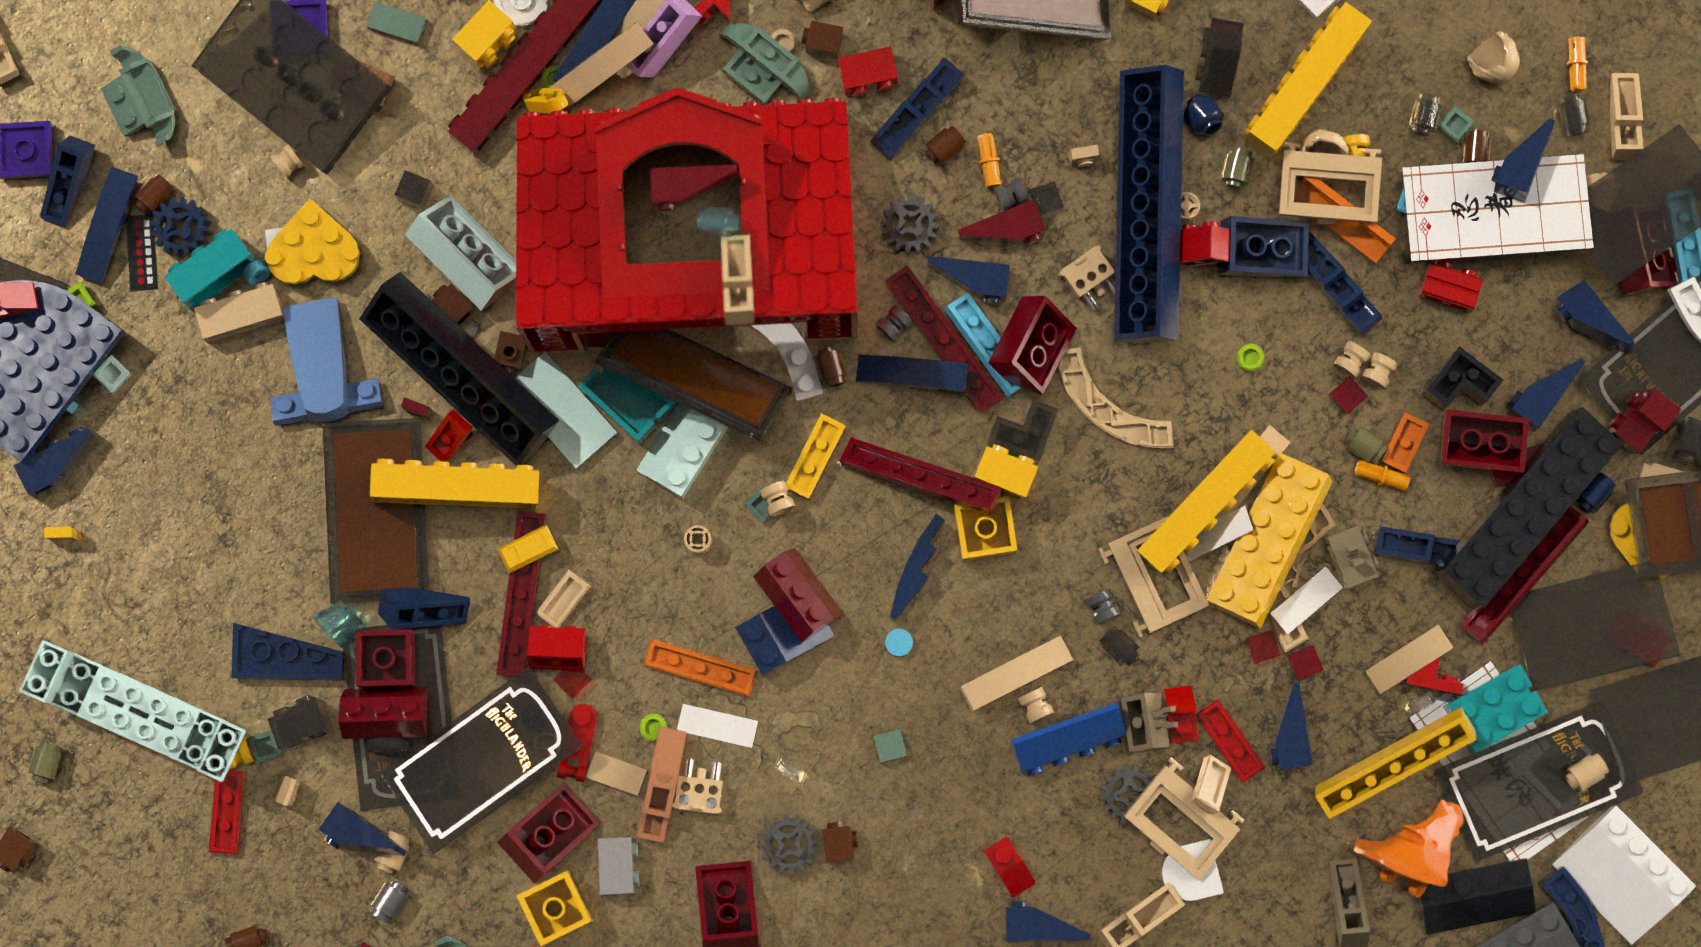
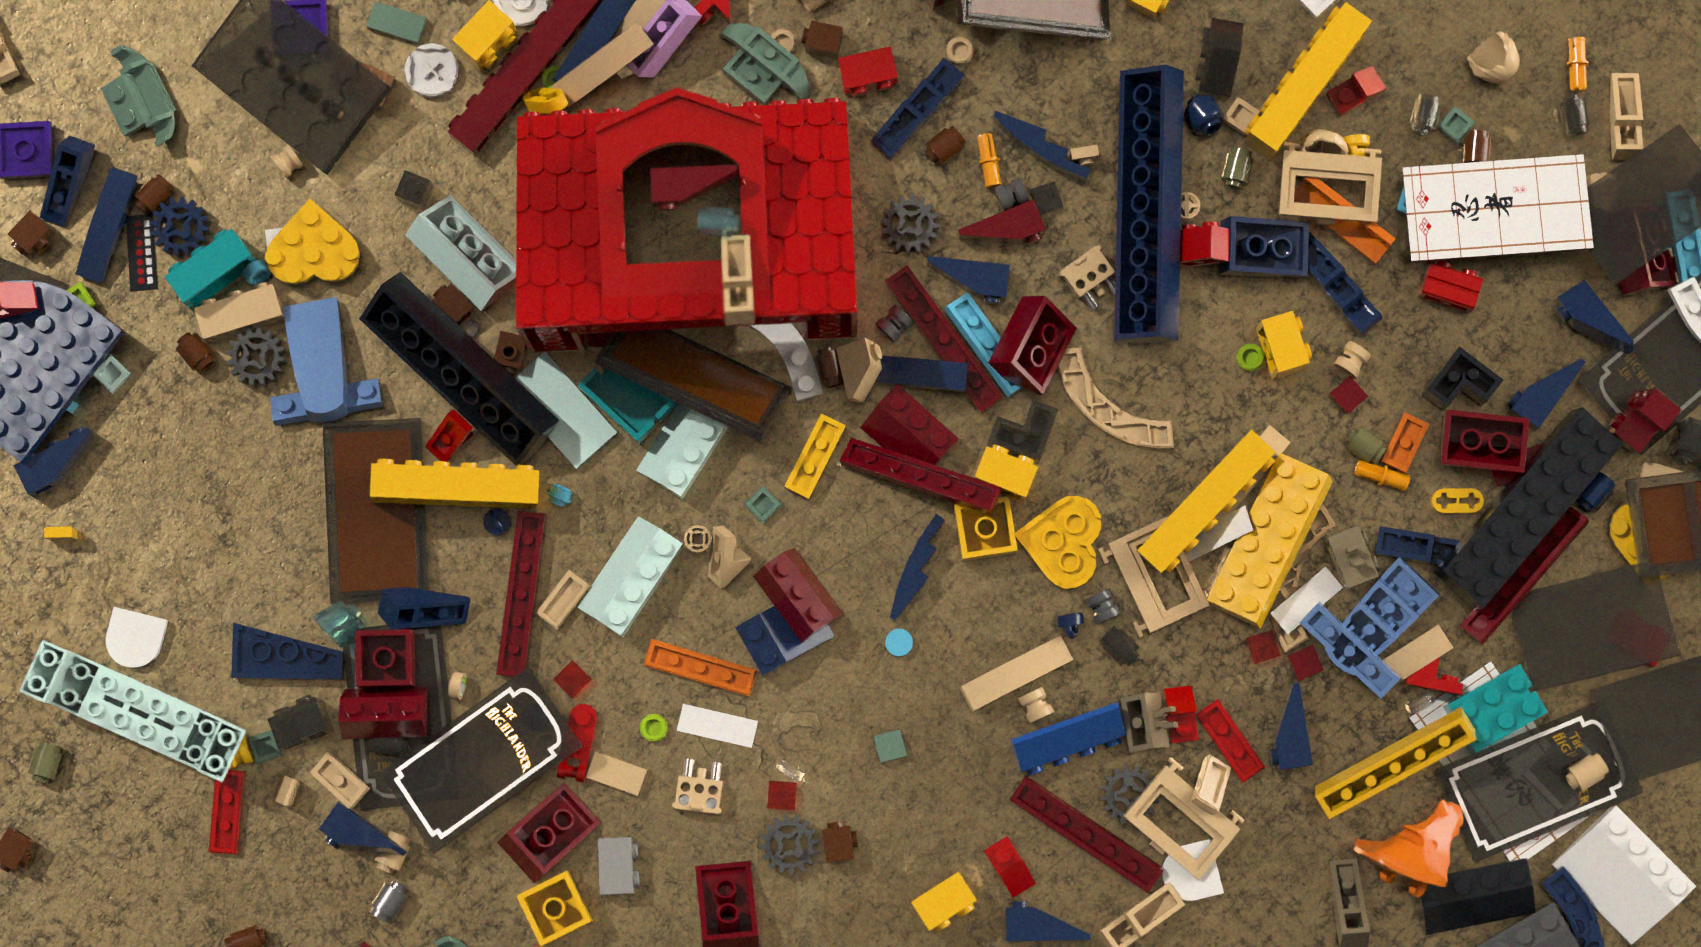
(30, 235): none -> reddish brown brick
(134, 637): none -> white tile
(195, 352): none -> reddish brown brick
(264, 350): none -> dark grey gear
(339, 780): none -> tan plate
(416, 408): dark red tile -> none
(431, 70): none -> white tile
(457, 685): none -> tan tile
(497, 521): none -> dark blue tile
(527, 549): yellow tile -> none
(557, 648): red brick -> none
(559, 494): none -> medium azure plate
(630, 576): none -> light aqua slope
(661, 784): nougat slope -> none
(725, 559): none -> tan slope
(777, 498): tan wheel -> none
(782, 795): none -> clear red tile
(859, 367): none -> tan slope
(908, 428): none -> dark red slope
(943, 902): none -> yellow brick
(959, 51): none -> tan tile
(1032, 141): none -> dark blue slope
(1062, 541): none -> yellow plate
(1070, 622): none -> dark blue tile
(1086, 834): none -> dark red plate
(1240, 115): none -> tan plate
(1283, 344): none -> yellow brick
(1356, 90): none -> red slope
(1373, 625): none -> medium blue slope
(1380, 369): tan wheel -> none
(1456, 507): none -> yellow beam
(1521, 165): dark blue slope -> none

